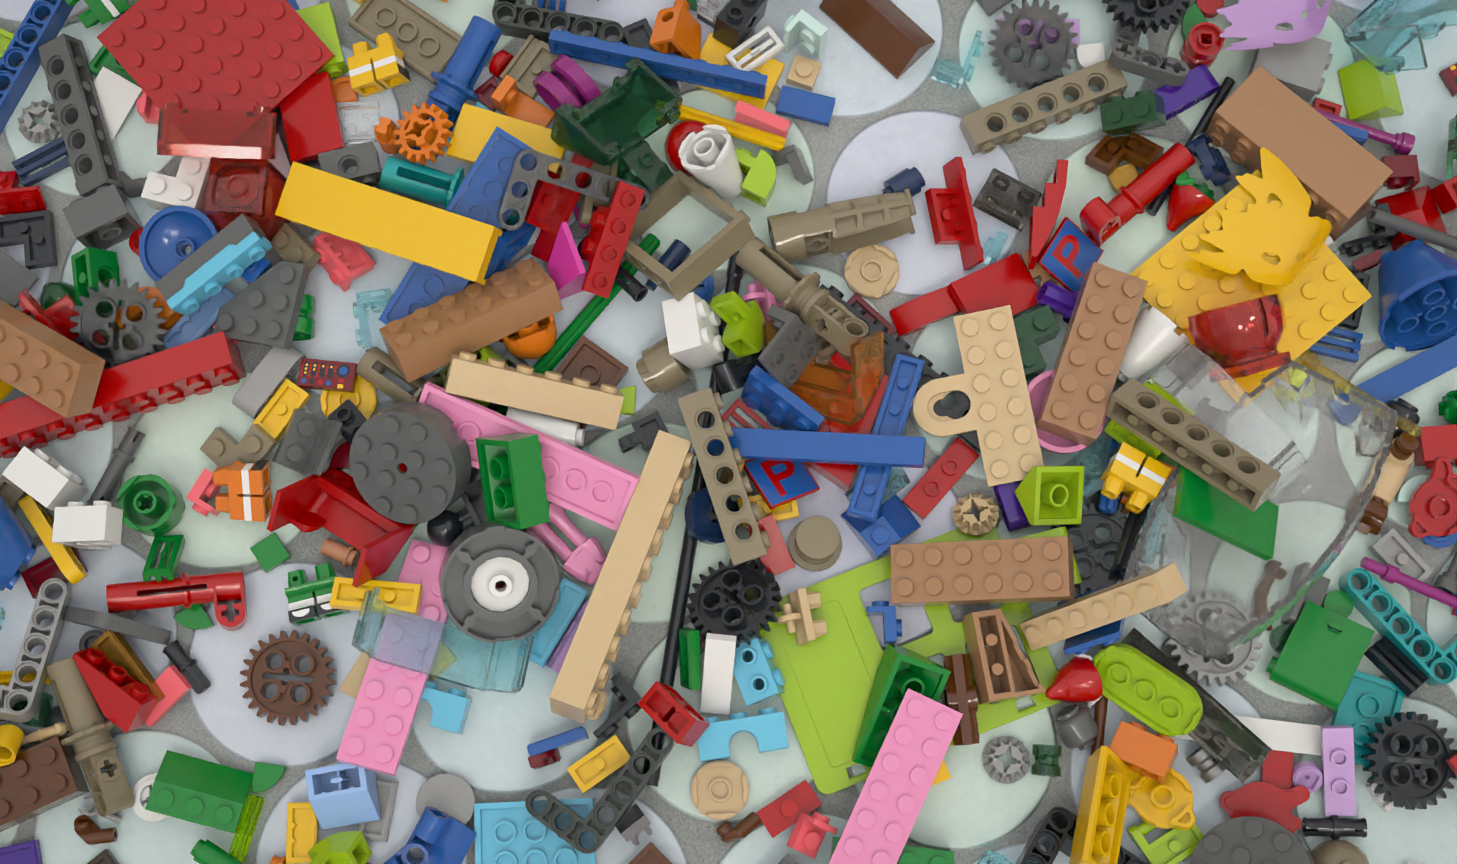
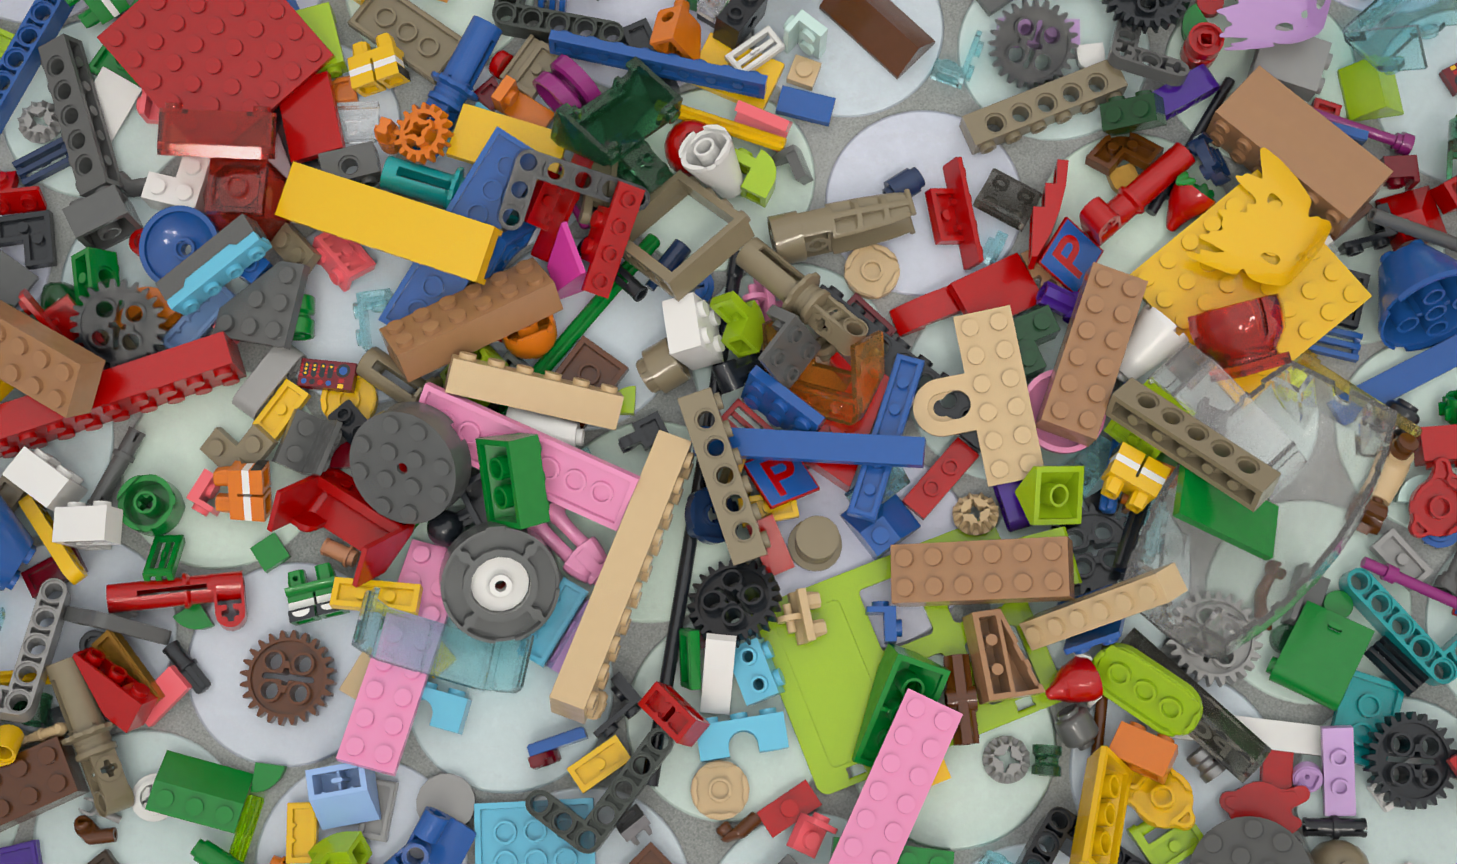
(1367, 262): dark red tile -> none

